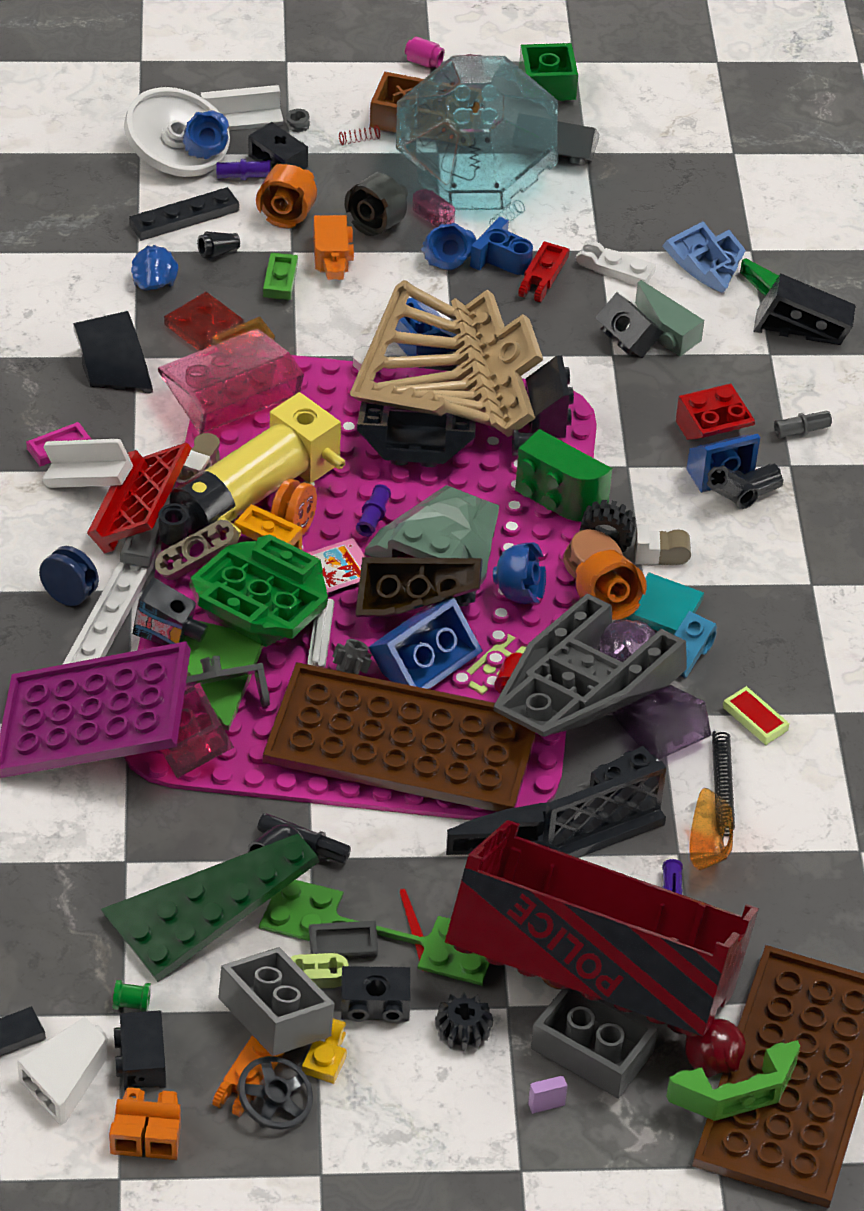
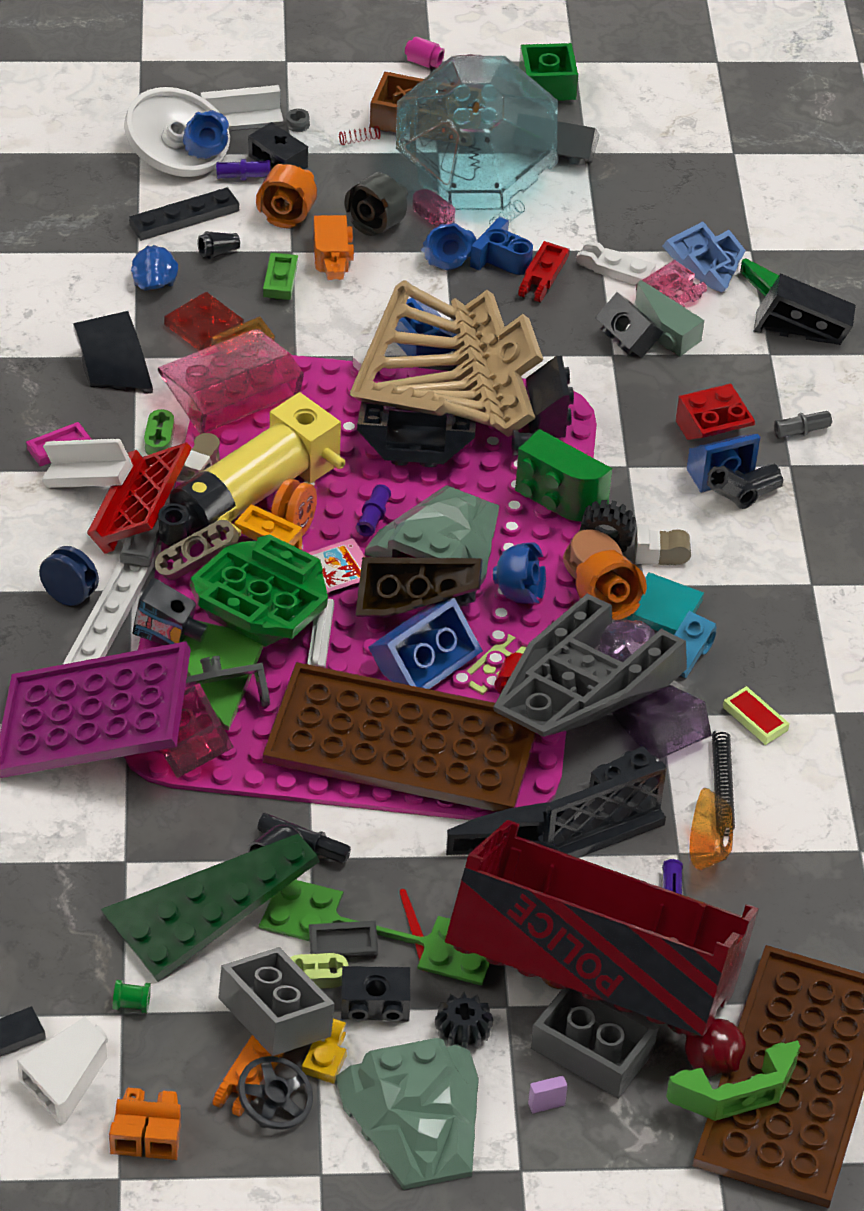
(142, 1049): black hinge -> none
(163, 433): none -> bright green beam
(352, 657): dark grey gear -> none
(416, 1109): none -> sand green wedge
(674, 278): none -> clear pink plate

